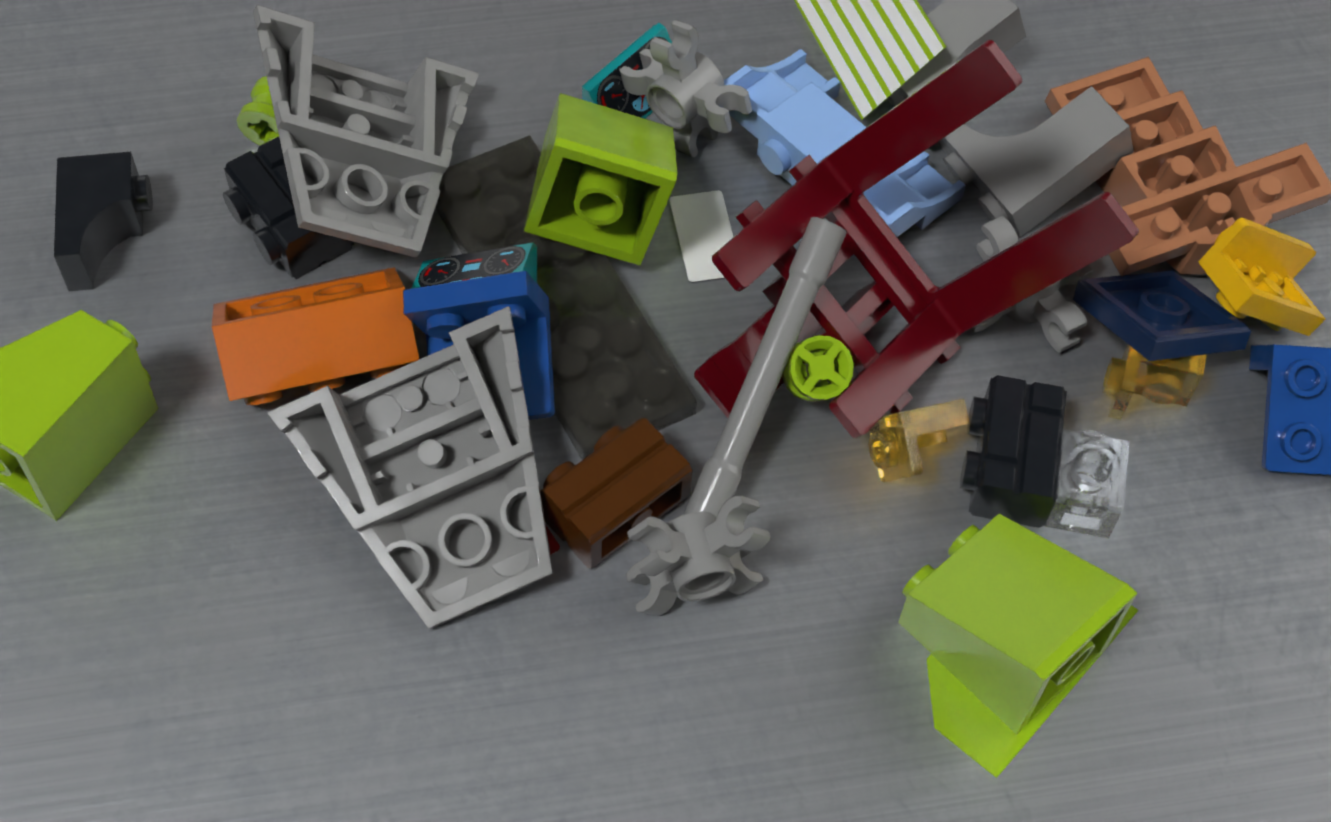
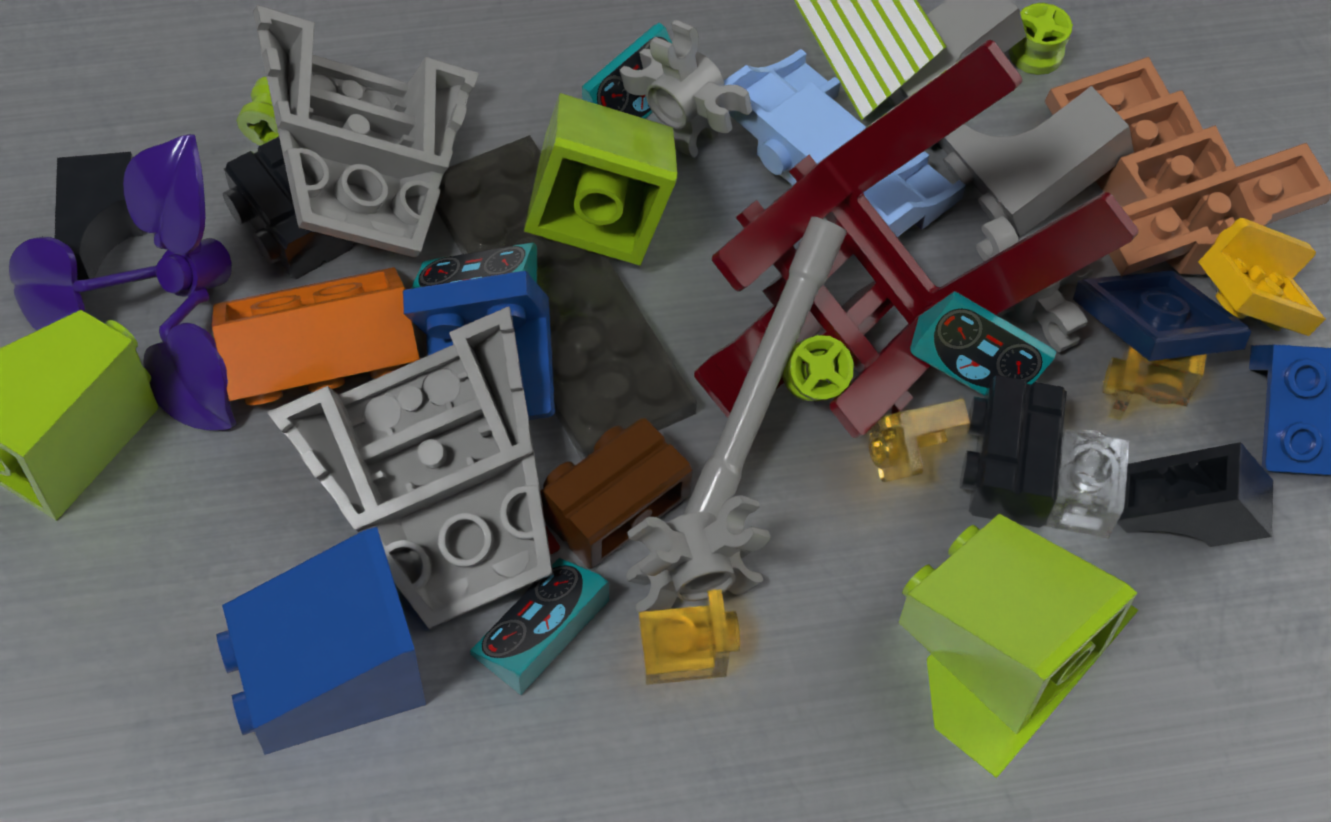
(165, 199): none -> dark purple plant
(321, 647): none -> blue slope
(542, 624): none -> slope
(688, 641): none -> clear yellow bracket
(701, 231): white sticker -> none
(977, 344): none -> slope
(1047, 33): none -> lime wheel
(1202, 494): none -> black arch

